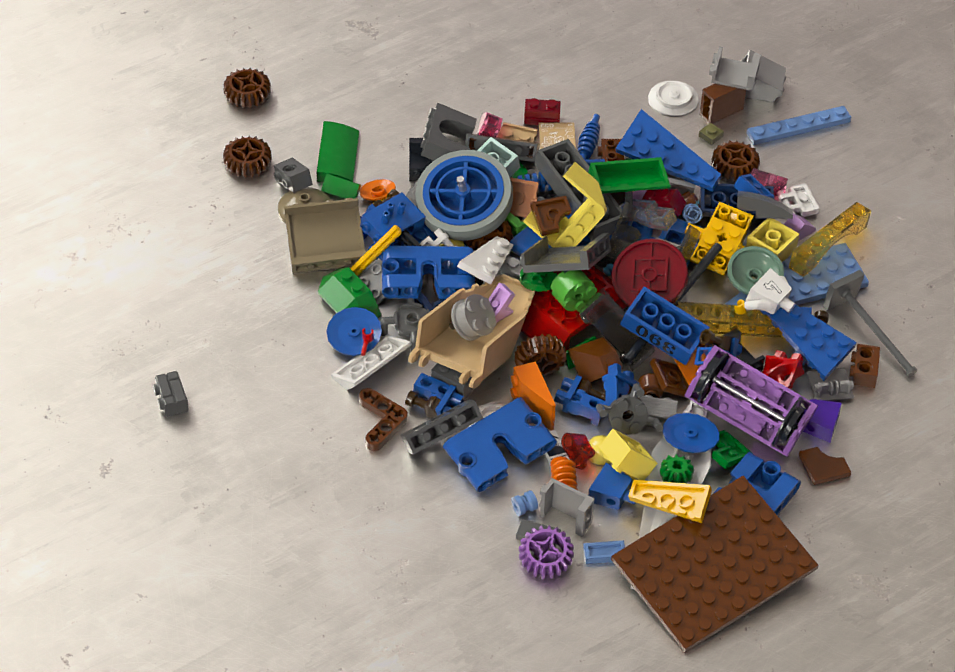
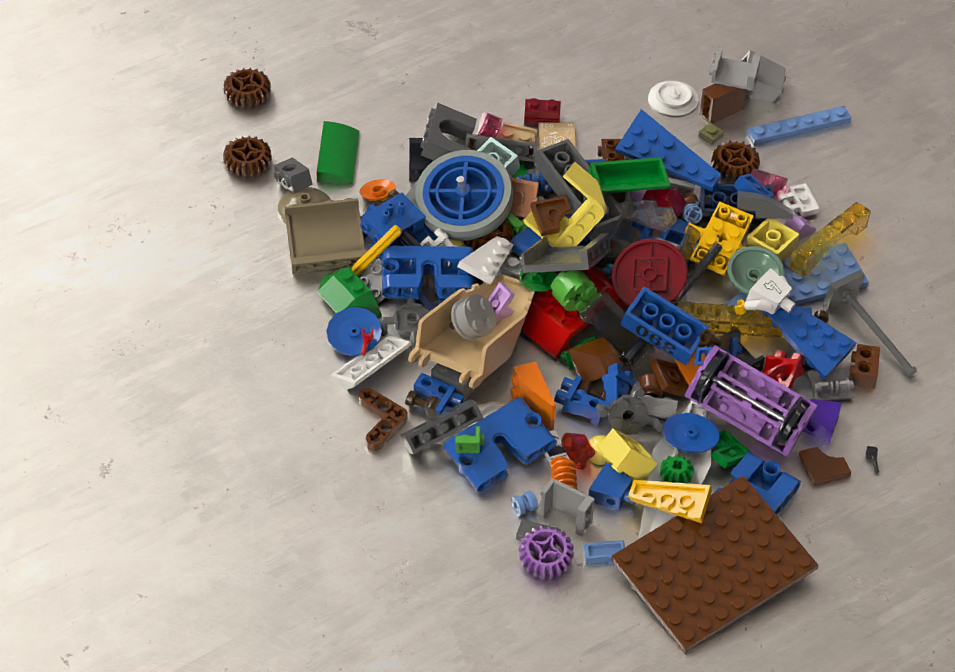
(171, 394): dark grey brick -> none
(340, 187): green tile -> none
(469, 443): none -> bright green bracket
(544, 350): reddish brown gear -> none
(589, 138): blue piece -> none
(872, 452): none -> black hand

